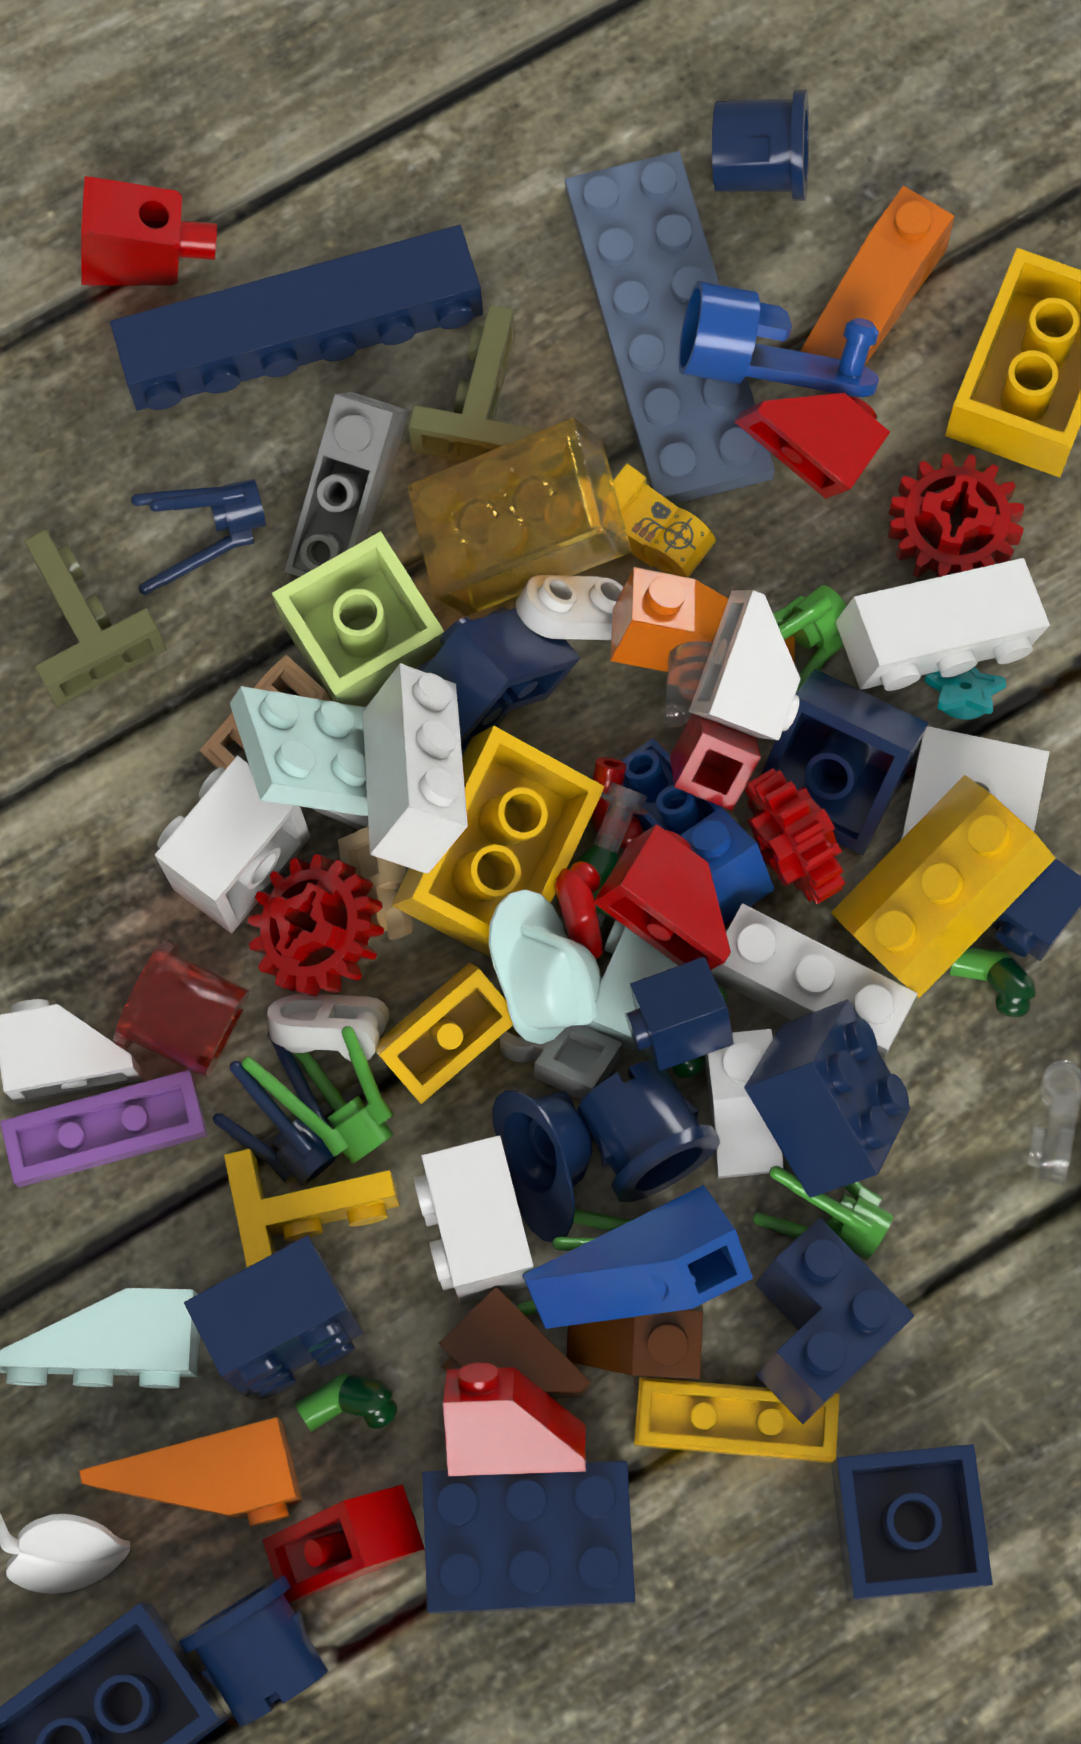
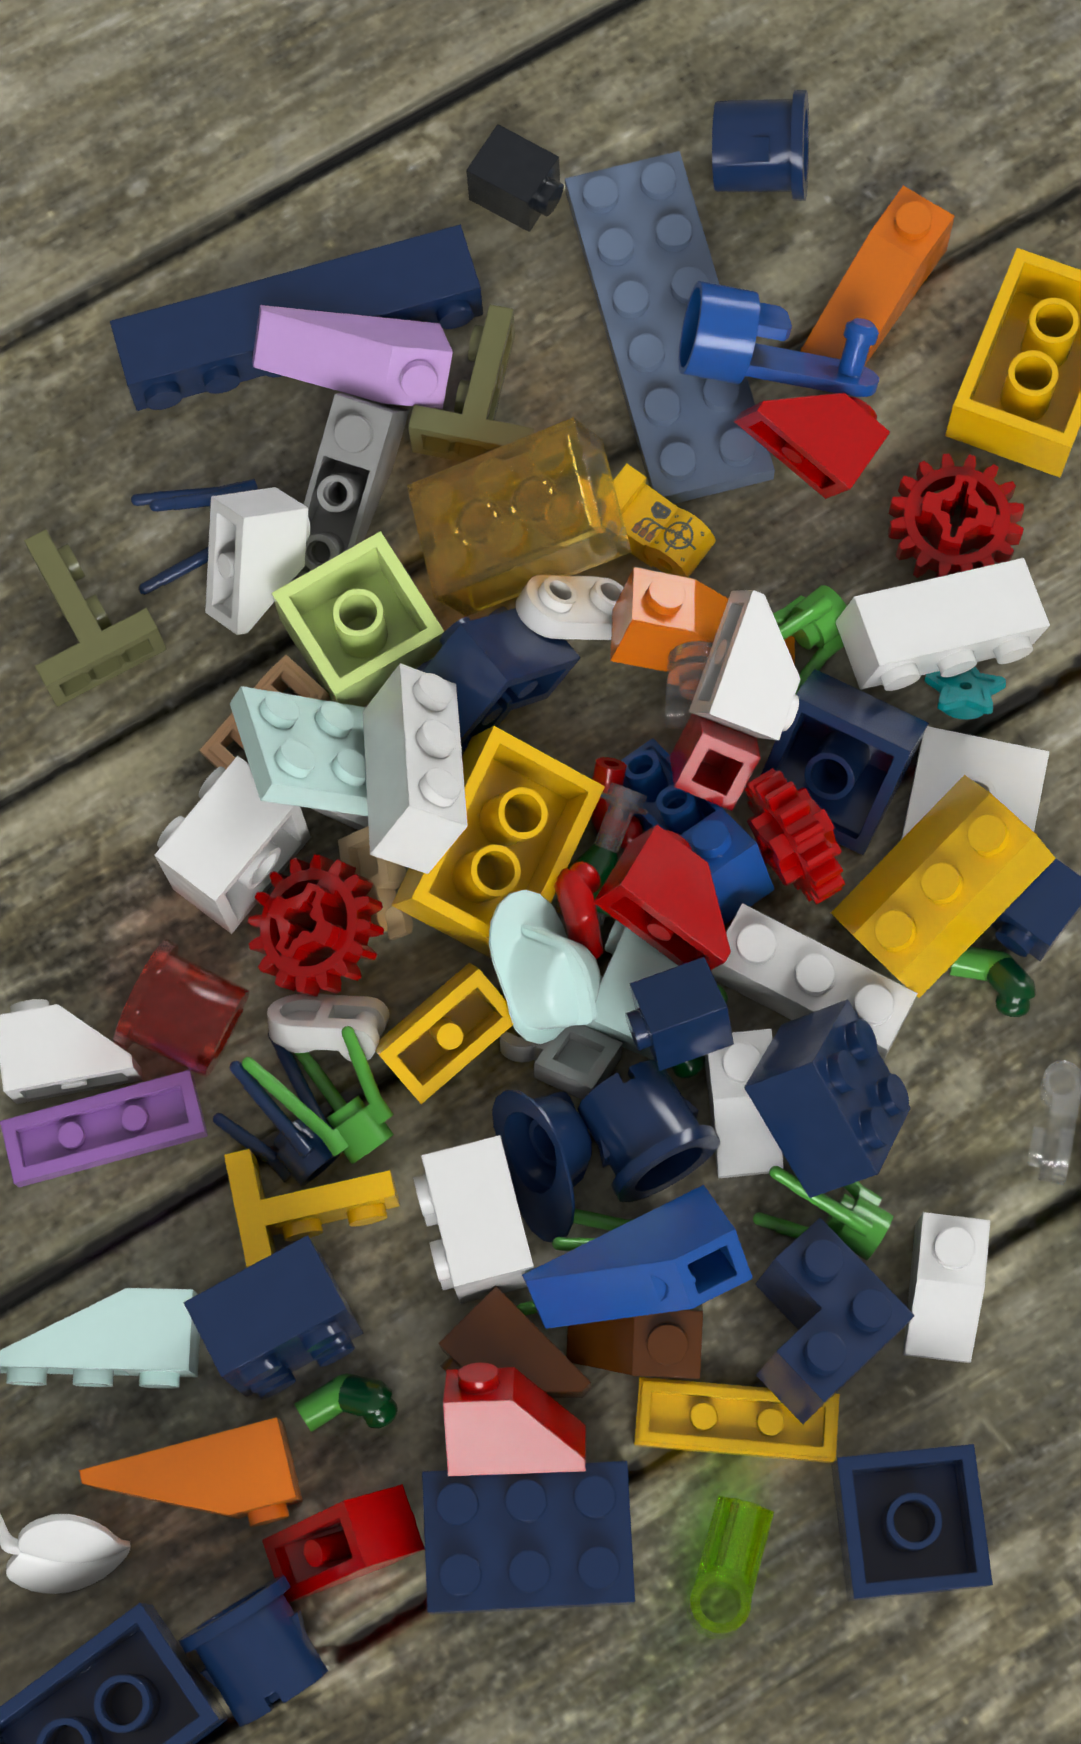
(137, 235): red torso -> none
(252, 551): none -> white slope
(356, 354): none -> lavender slope
(515, 178): none -> black brick
(730, 1561): none -> clear neon green piece
(946, 1286): none -> white slope

